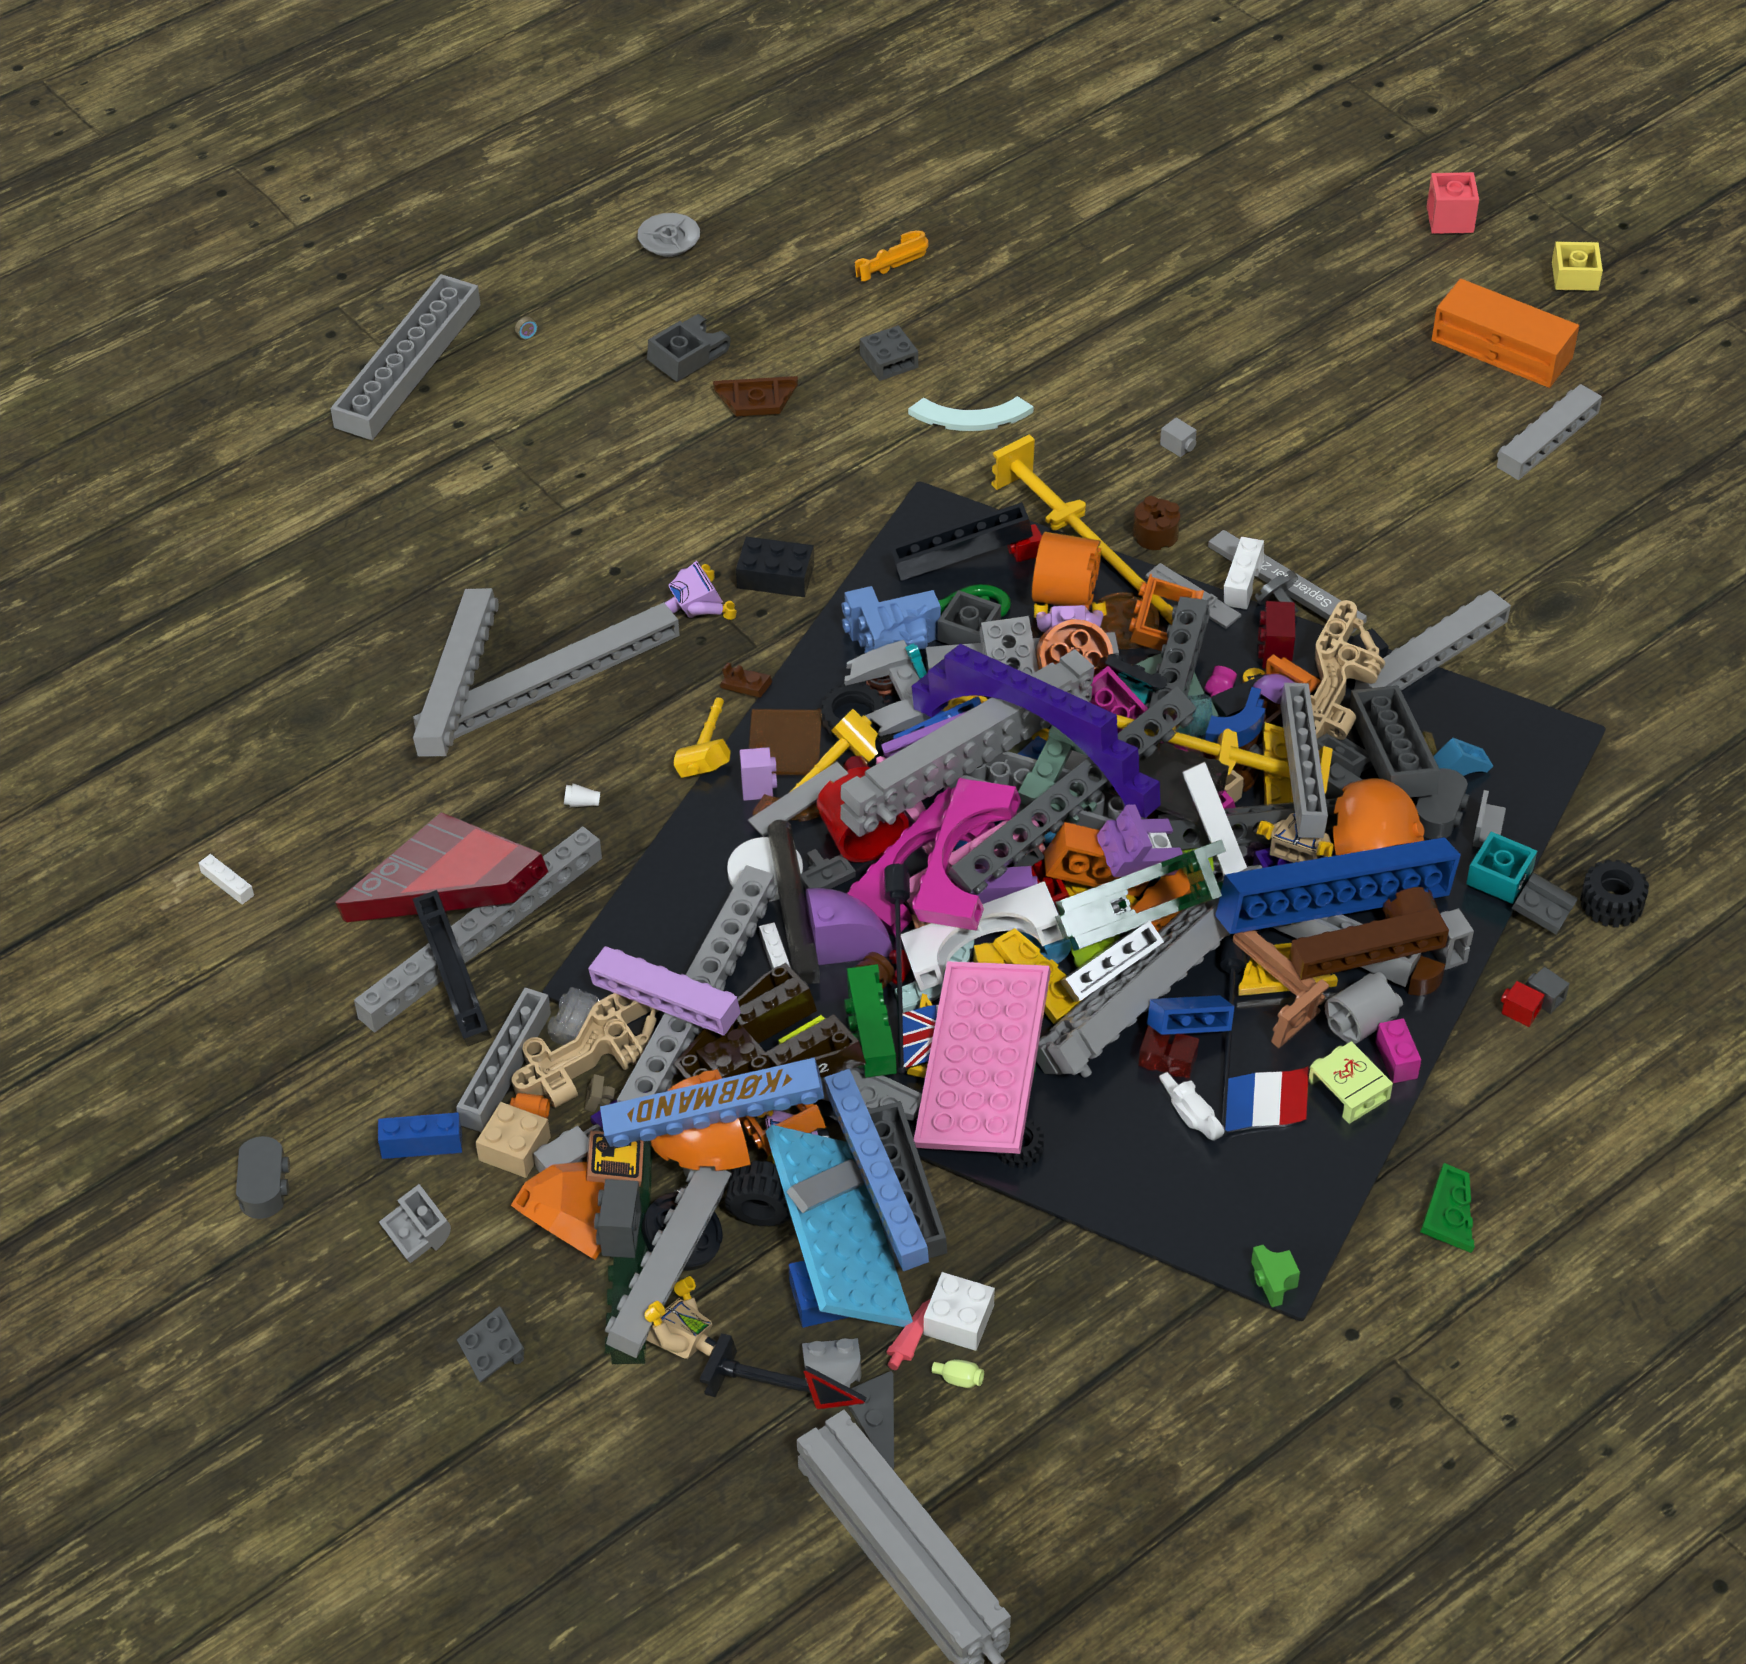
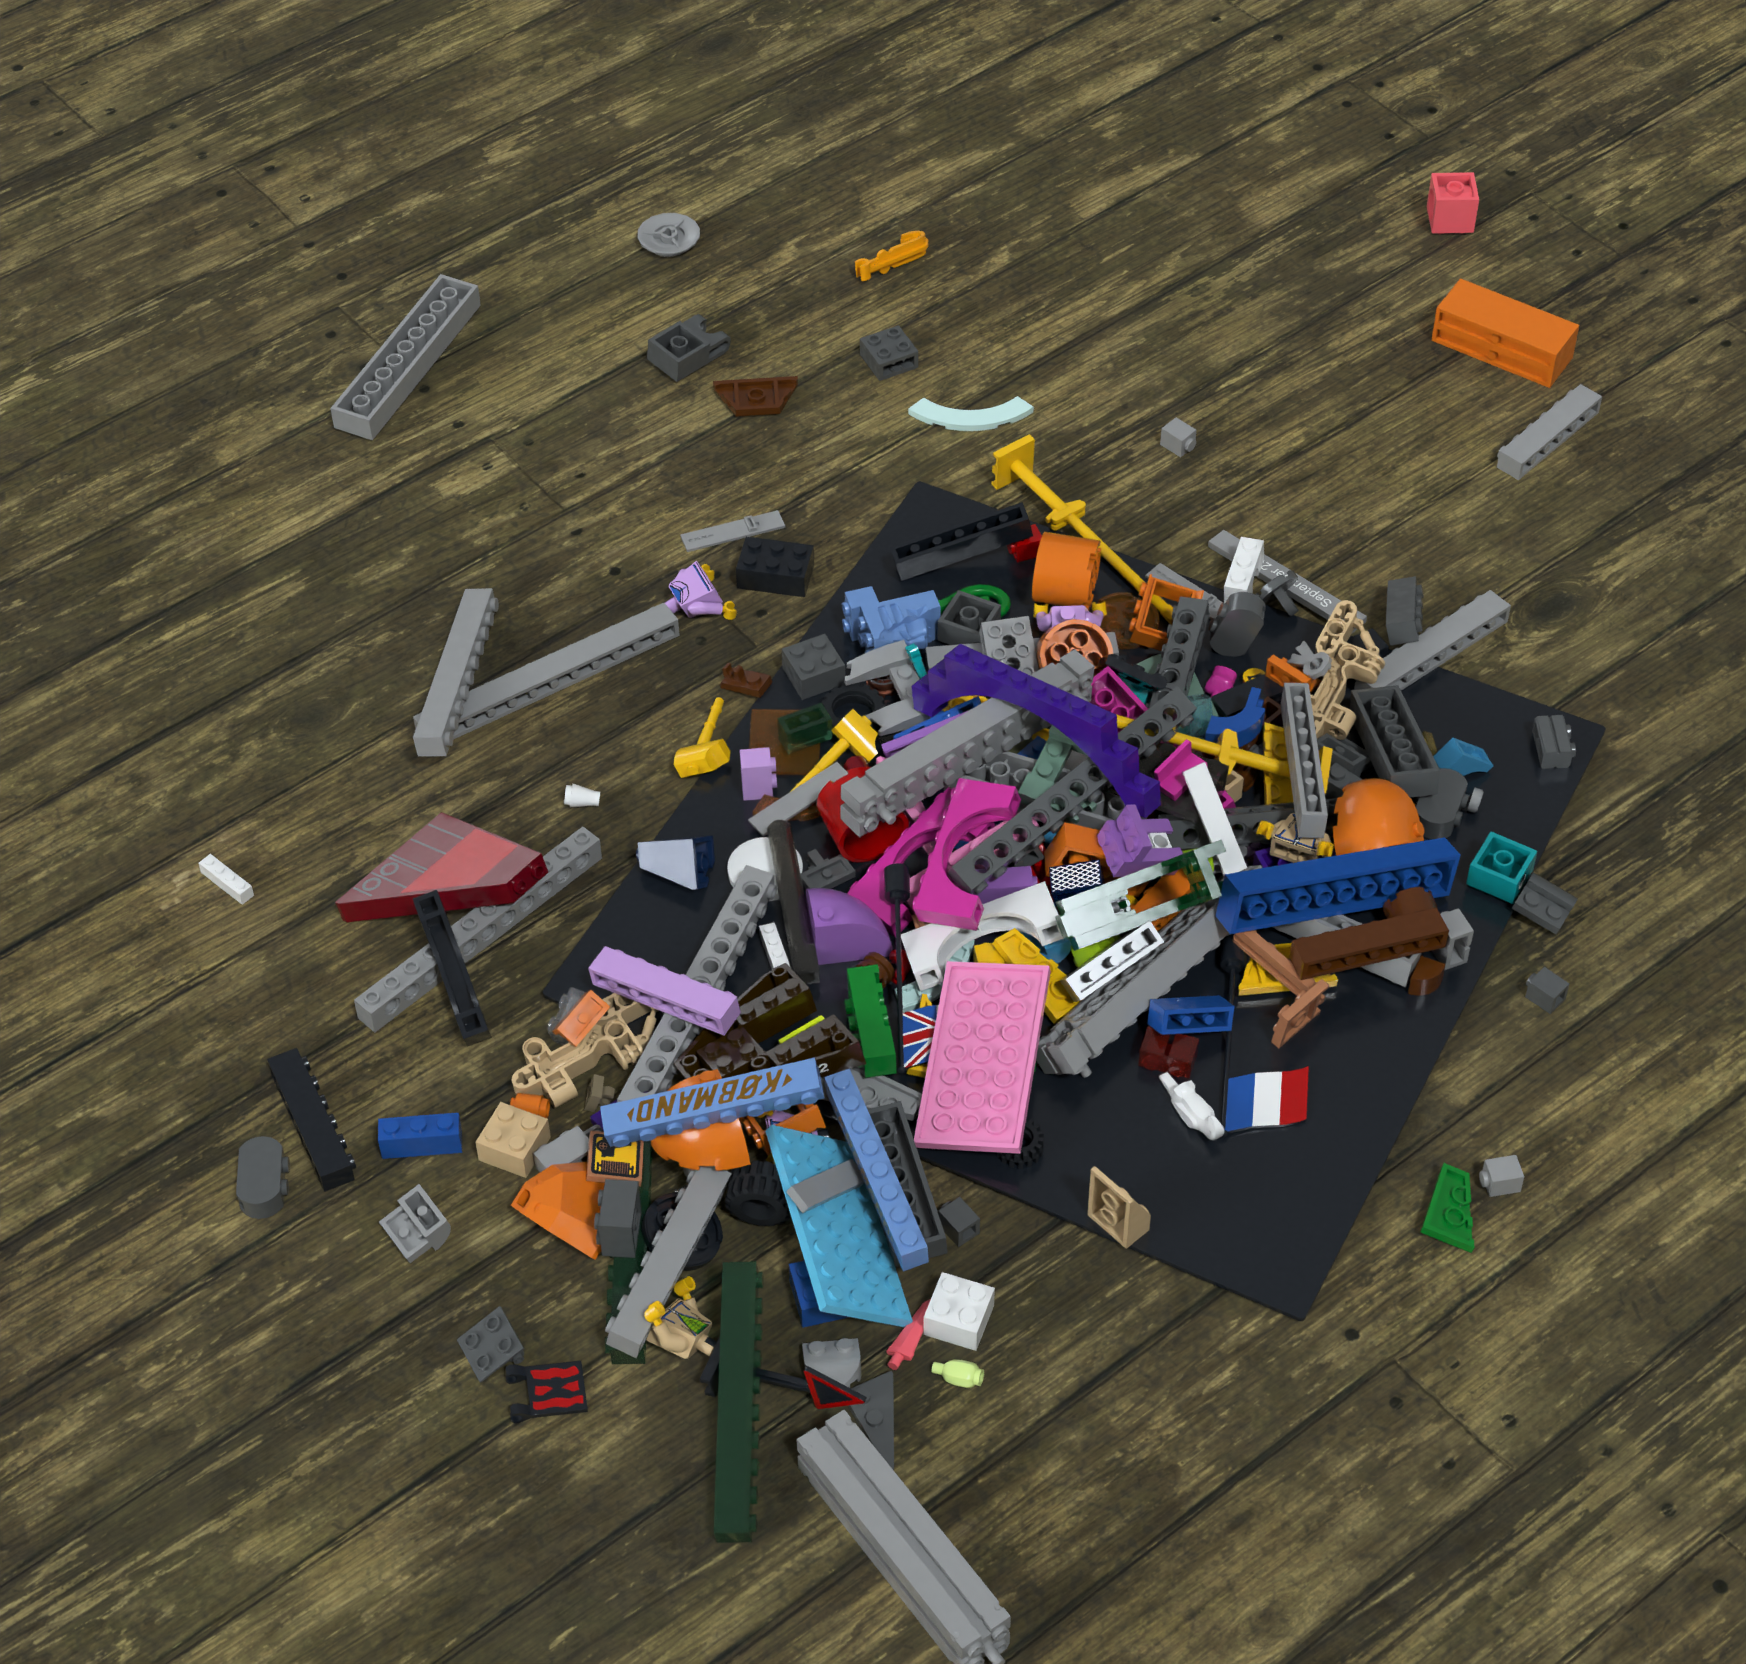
(311, 1119): none -> black brick
(503, 1059): light grey brick -> none
(526, 328): dark tan tile -> none
(551, 1390): none -> black flag
(581, 1018): none -> orange panel
(679, 859): none -> slope
(732, 531): none -> light grey piece
(737, 1403): none -> clear green brick
(804, 728): none -> clear green brick
(813, 666): none -> dark grey brick
(959, 1221): none -> dark grey brick
(1075, 878): none -> clear blue panel
(1116, 1210): none -> tan slope
(1156, 523): reddish brown brick -> none
(1170, 771): none -> dark pink panel
(1237, 624): none -> dark grey brick
(1272, 686): medium lavender brick -> none
(1274, 1273): bright green brick -> none
(1277, 631): dark red brick -> none
(1313, 664): none -> light grey piece
(1352, 1080): yellowish green panel -> none
(1361, 1007): light grey cylinder -> none
(1398, 1050): dark pink brick -> none
(1404, 610): none -> dark grey brick
(1475, 800): none -> light grey tile
(1489, 820): light grey panel -> none
(1502, 1176): none -> light grey brick
(1522, 1003): red brick -> none
(1553, 741): none -> dark grey brick
(1577, 266): light yellow brick -> none
(1616, 878): black tyre -> none

